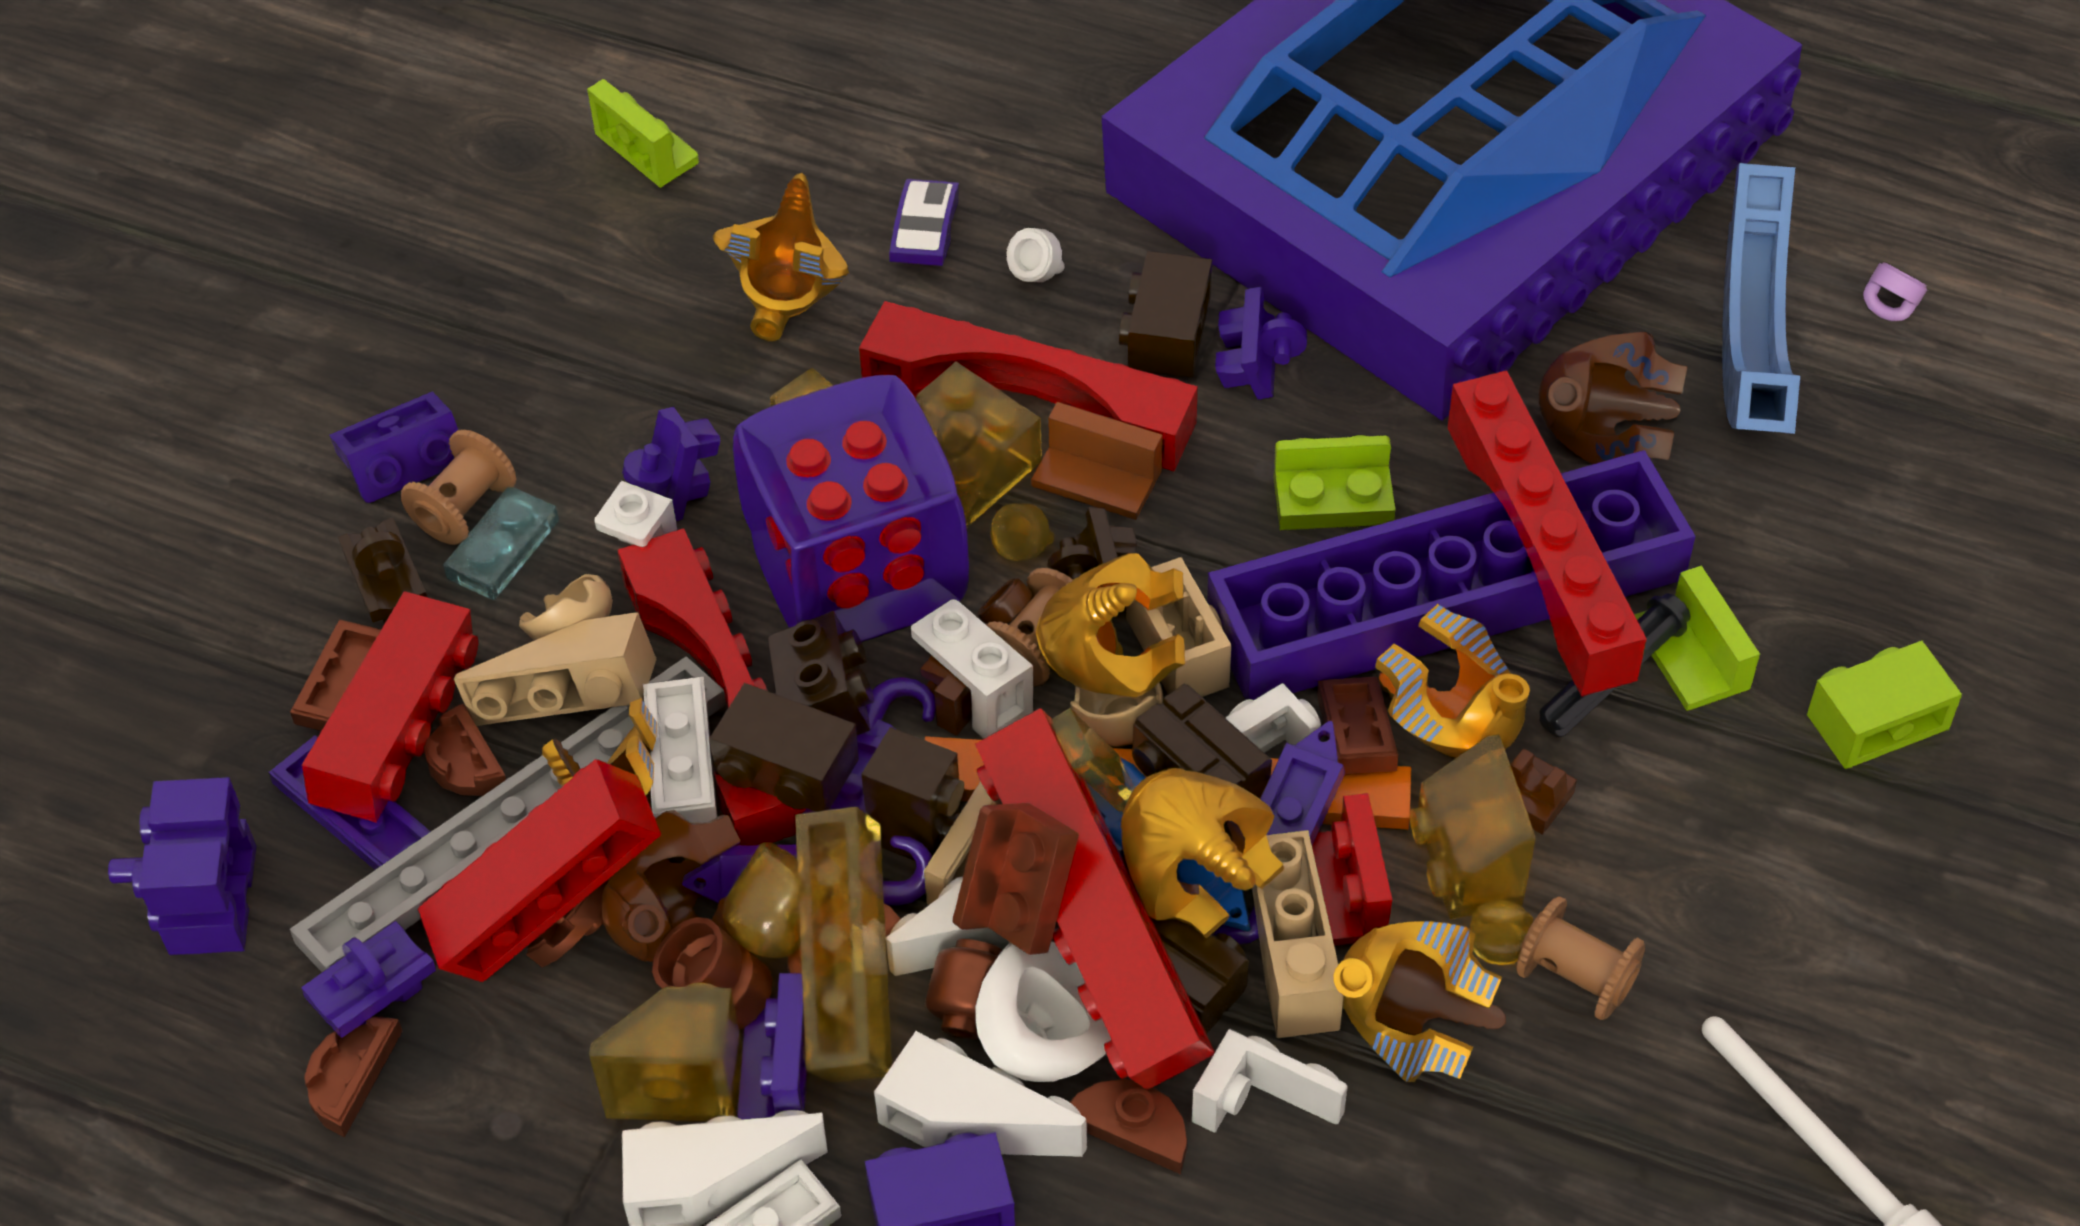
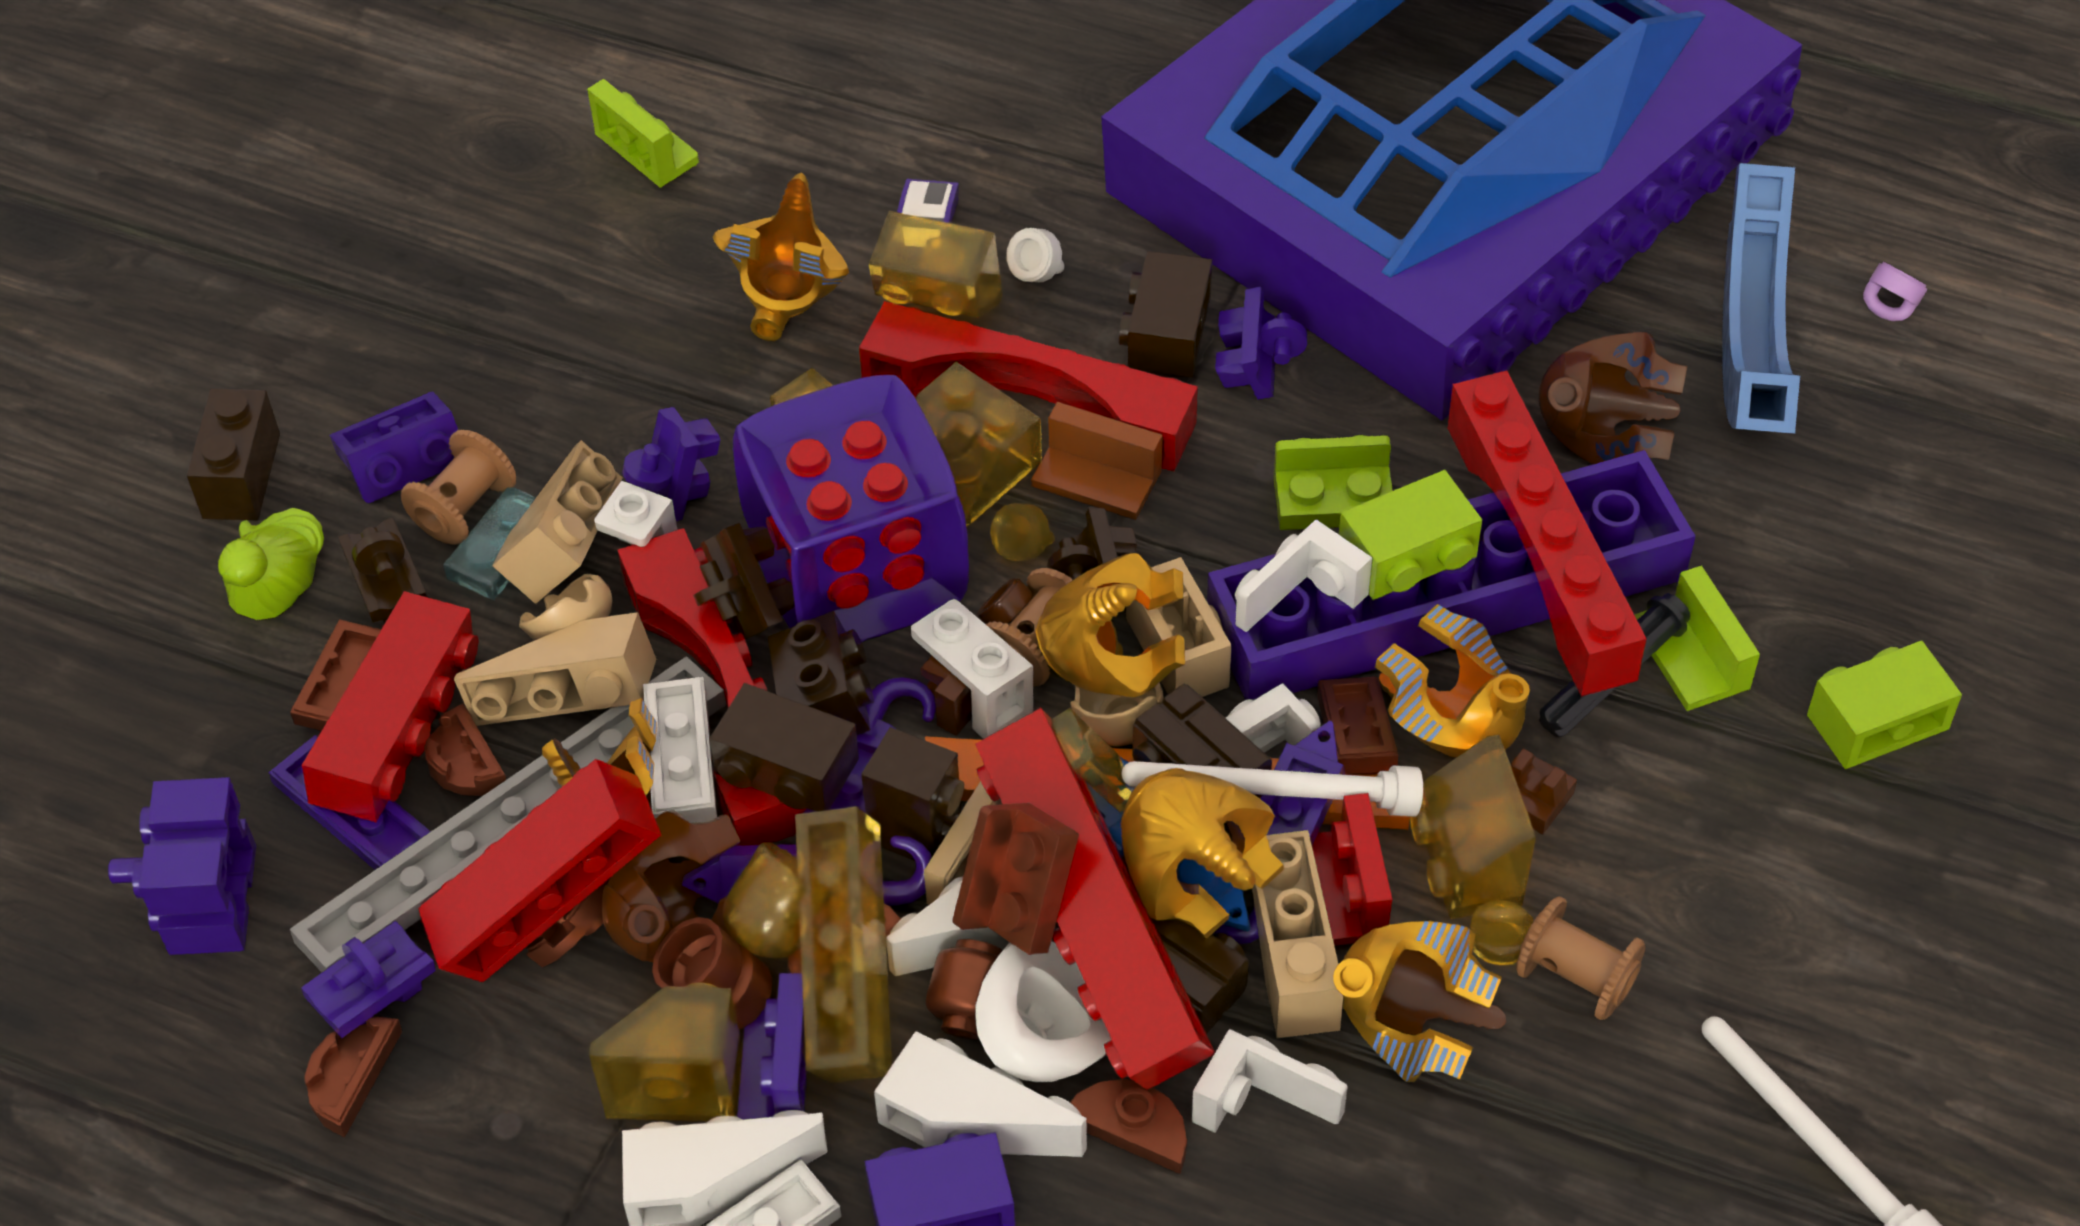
(233, 454): none -> dark brown brick
(271, 563): none -> lime hair
(558, 524): none -> tan slope
(738, 583): none -> dark brown hips
(936, 265): none -> clear yellow slope
(1316, 553): none -> white bracket
(1395, 790): none -> white piece
(1413, 532): none -> lime brick

